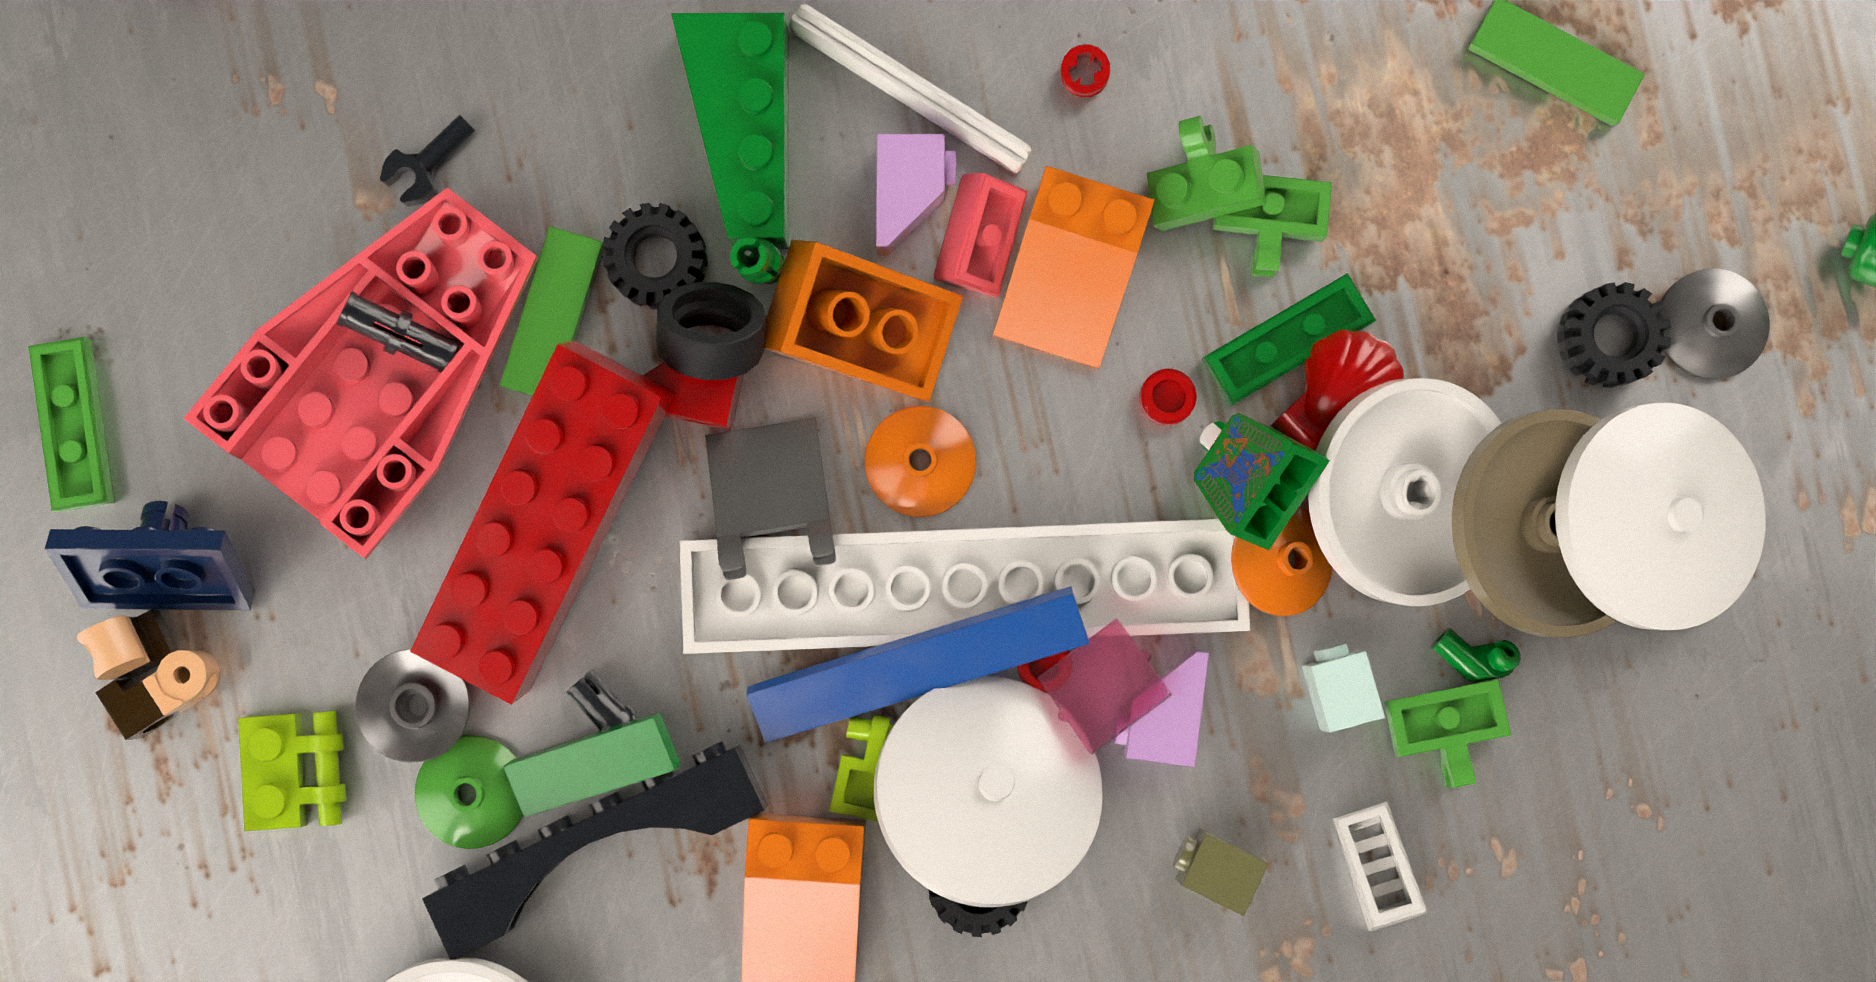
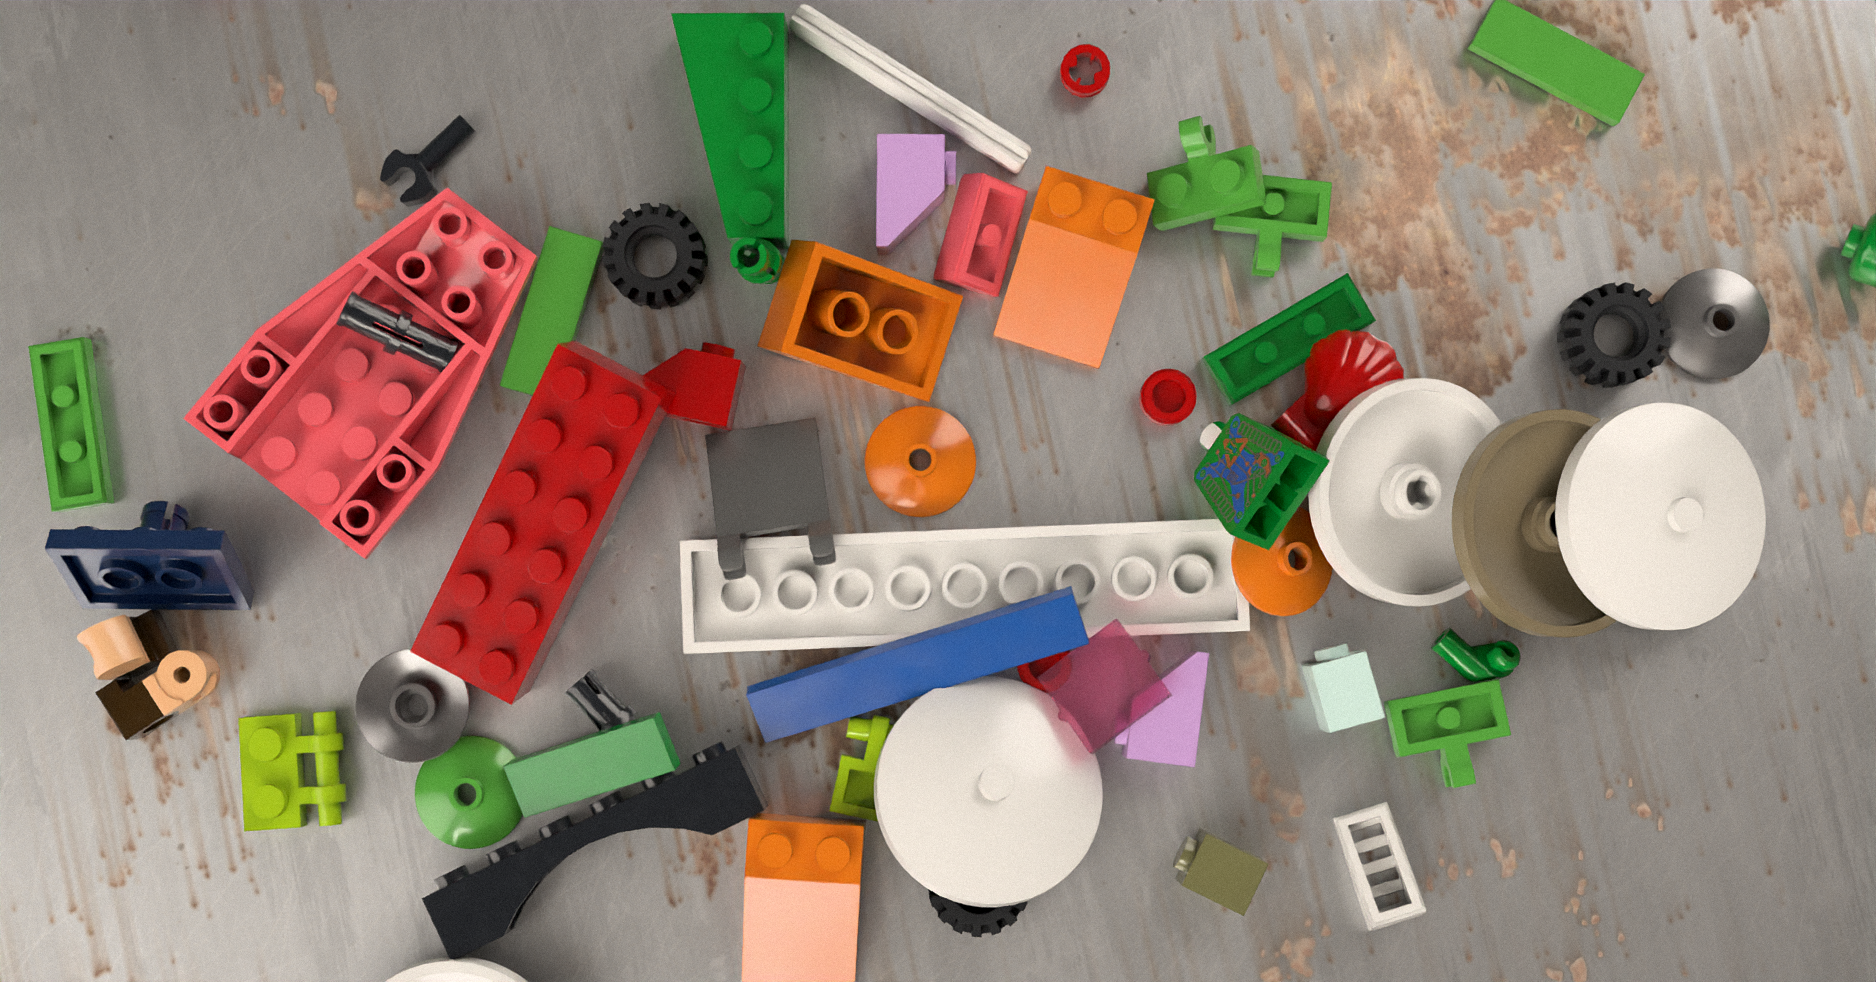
(714, 355): black tyre -> none

